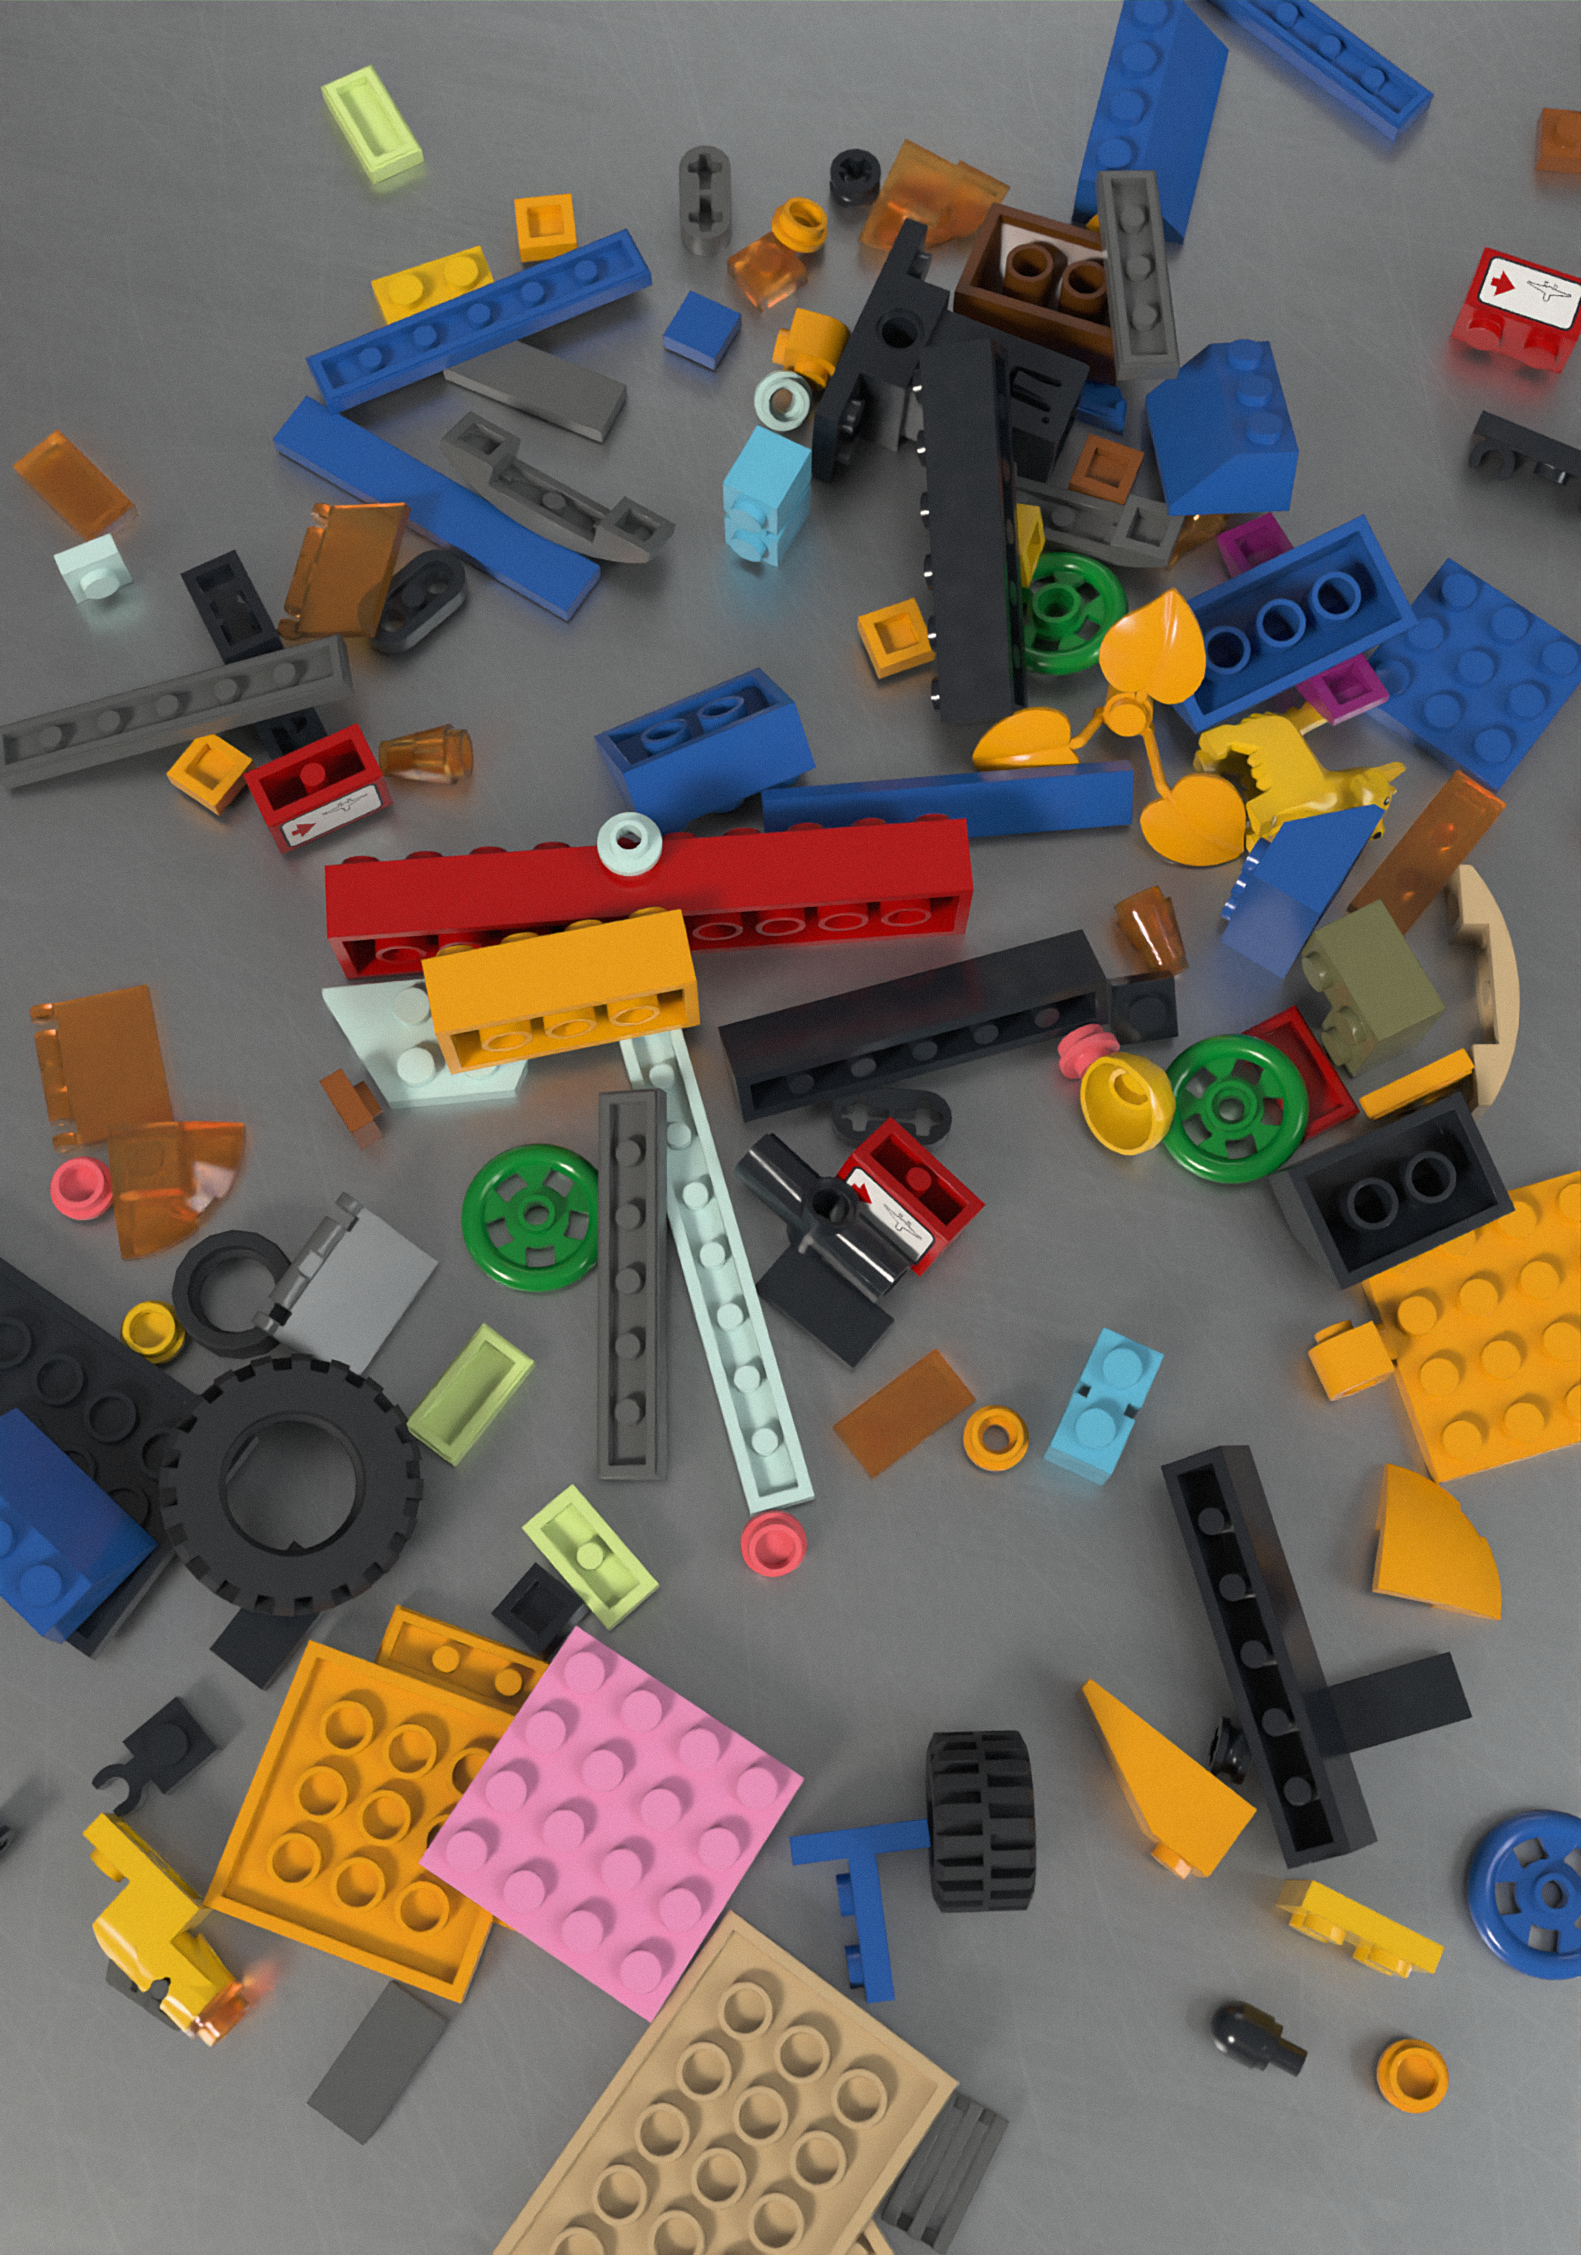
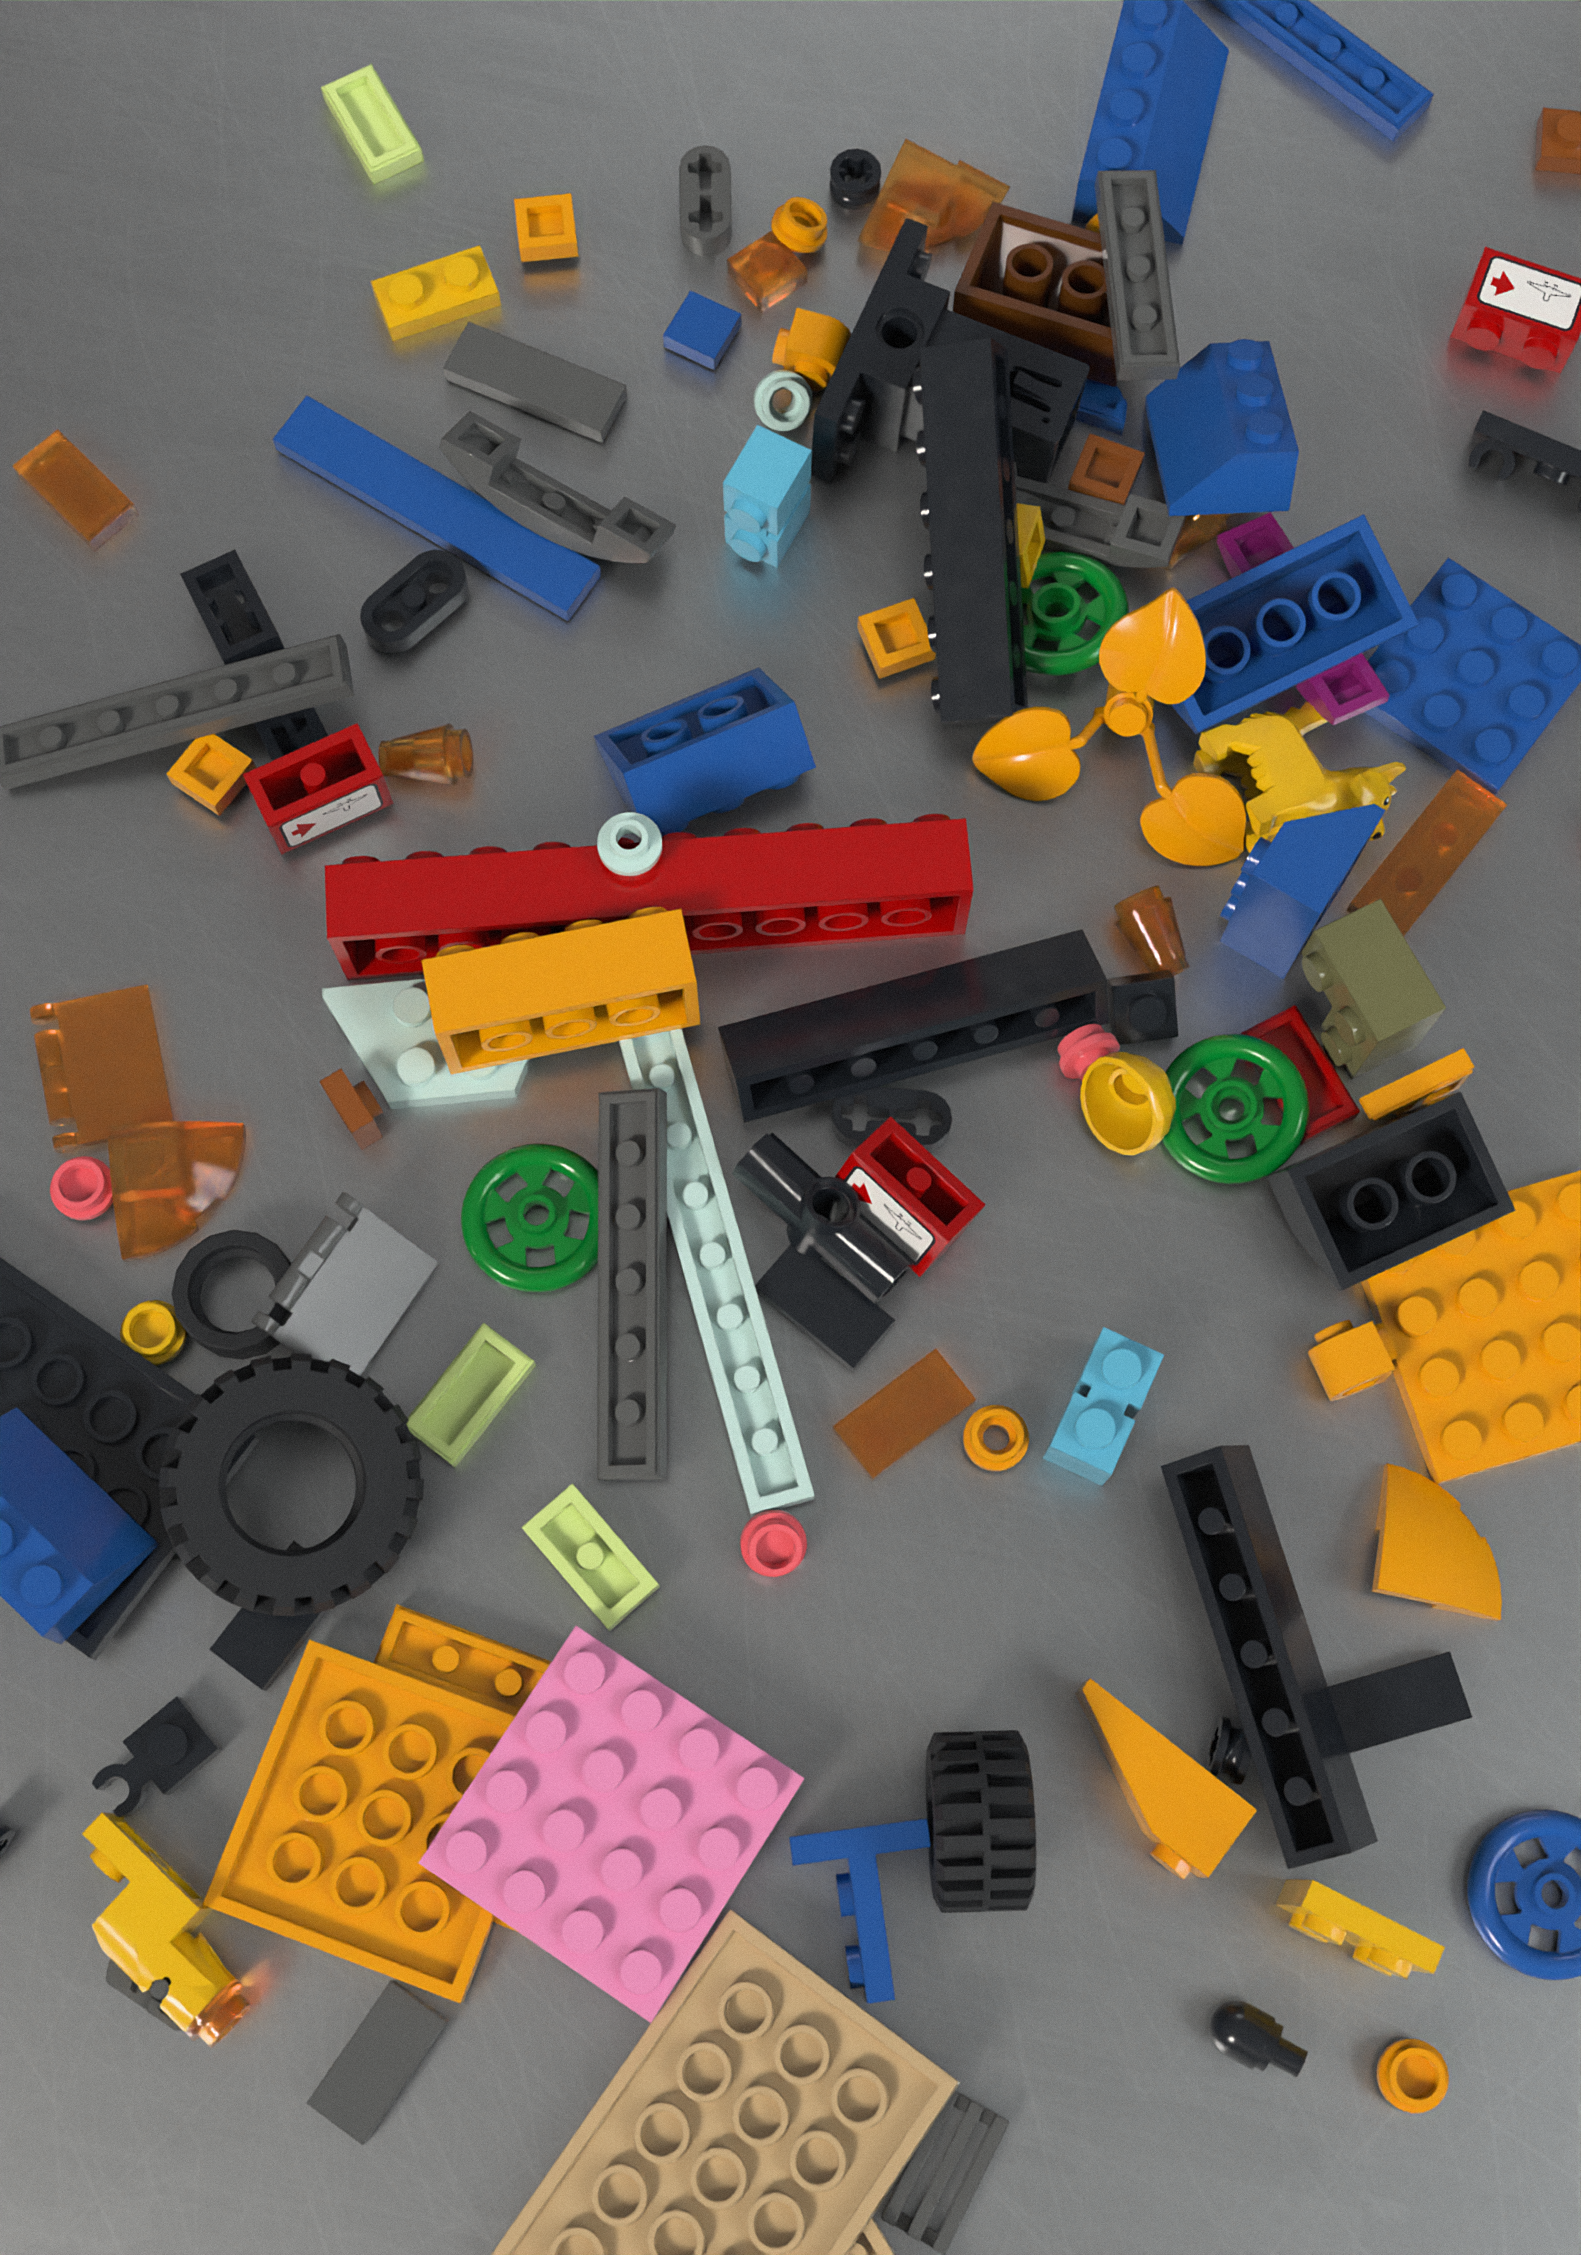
(93, 569): light aqua plate -> none
(344, 570): clear orange piece -> none
(479, 321): blue tile -> none
(540, 1611): black plate -> none
(990, 800): blue tile -> none
(1477, 921): tan slope -> none

